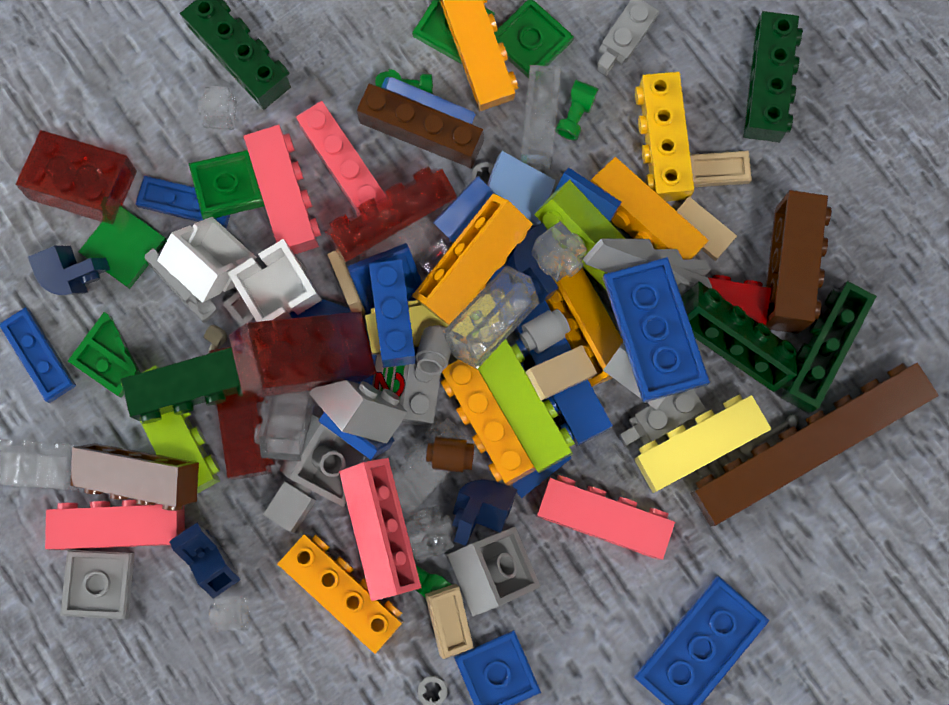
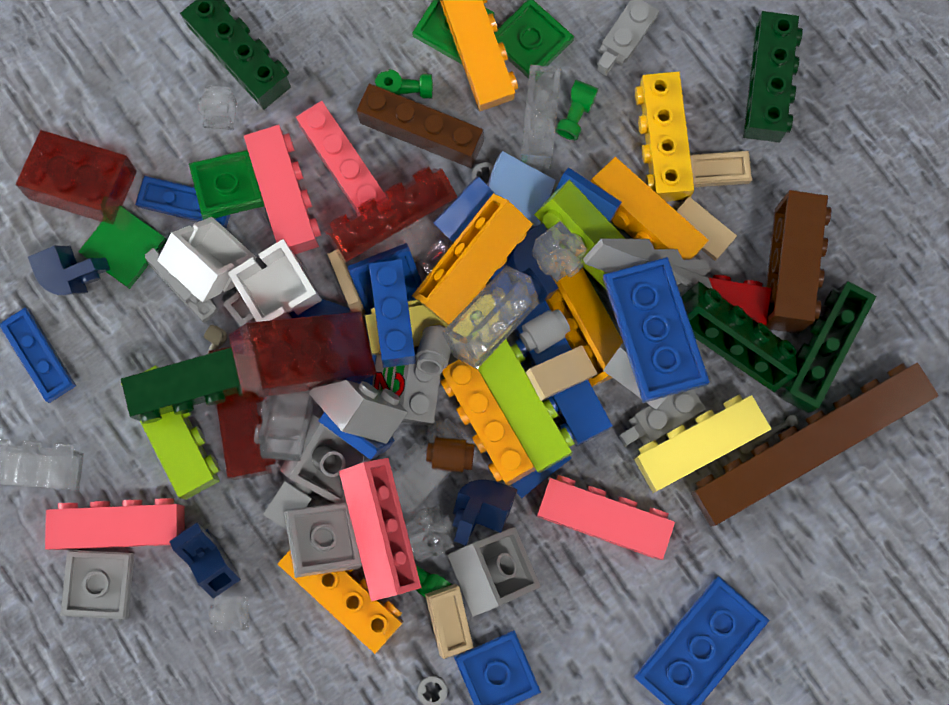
(105, 355): green wing -> none
(135, 475): brick -> none
(322, 540): none -> light grey tile
(427, 99): tile -> none

